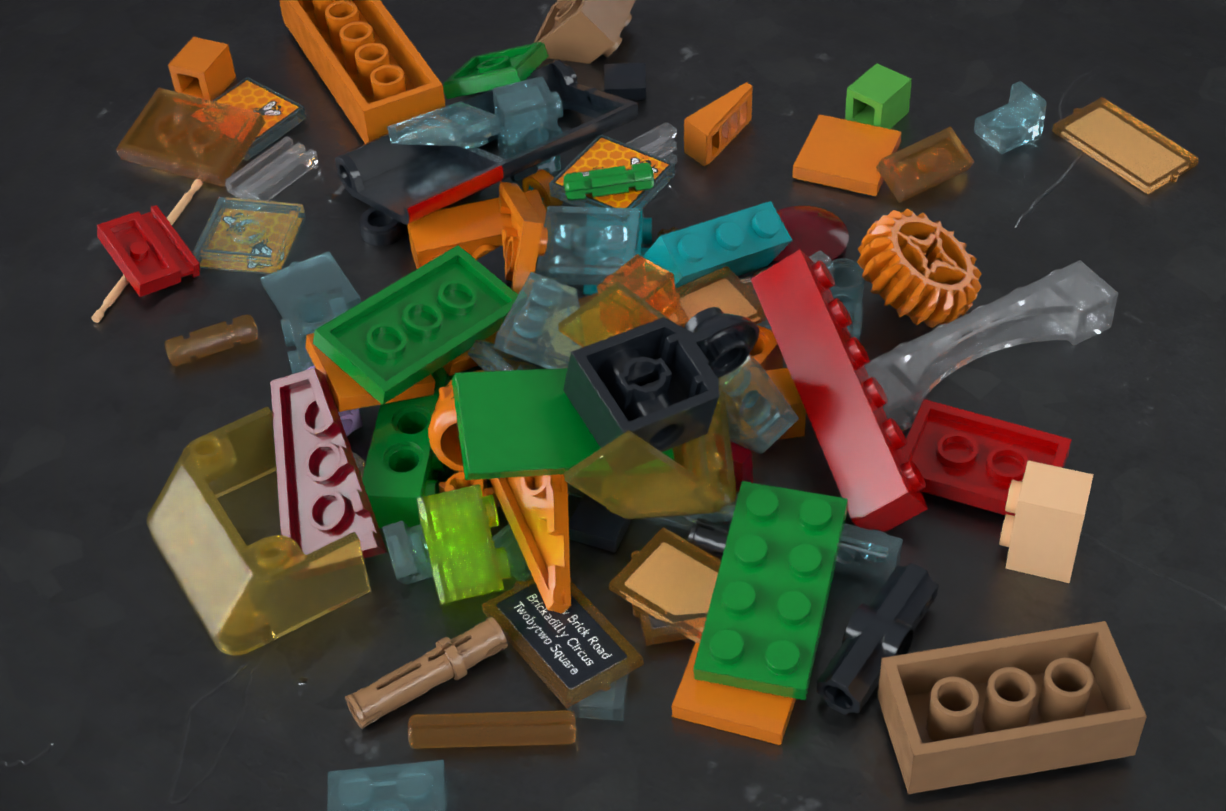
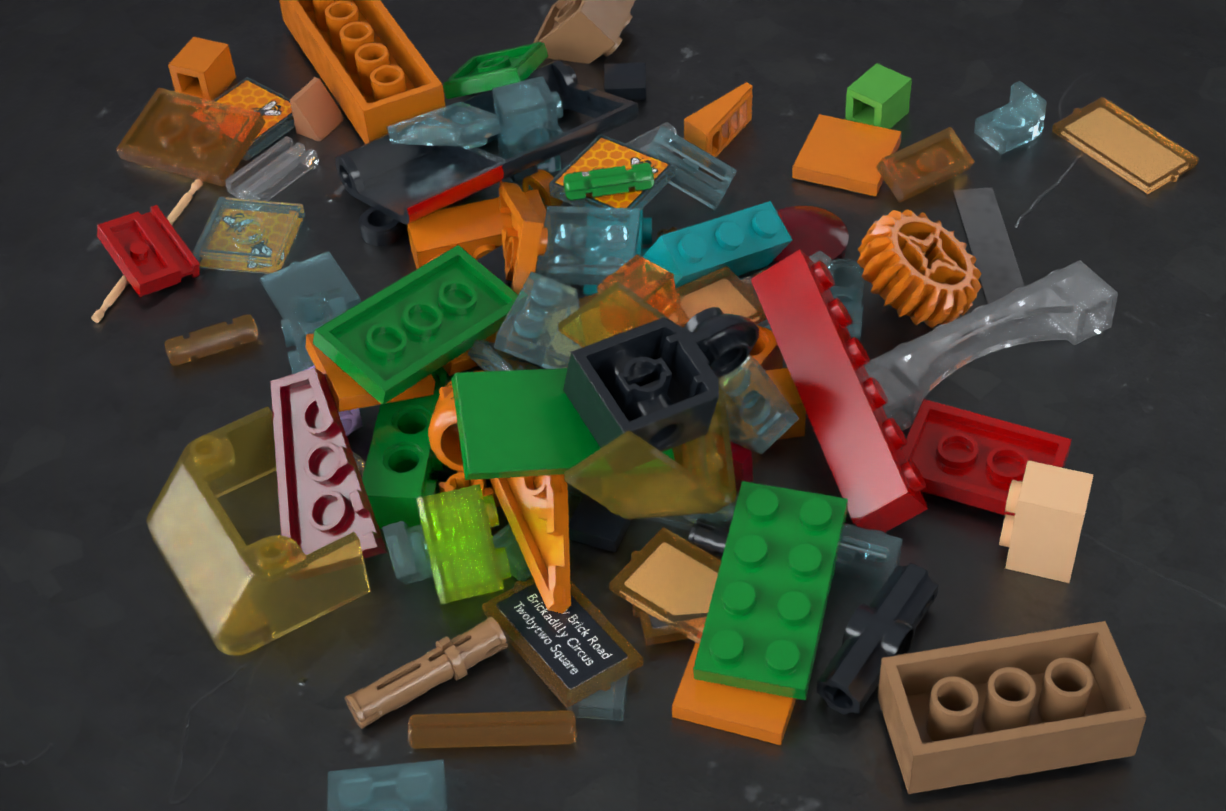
(315, 111): none -> nougat slope
(687, 175): none -> clear light blue tile
(989, 242): none -> flat silver sticker

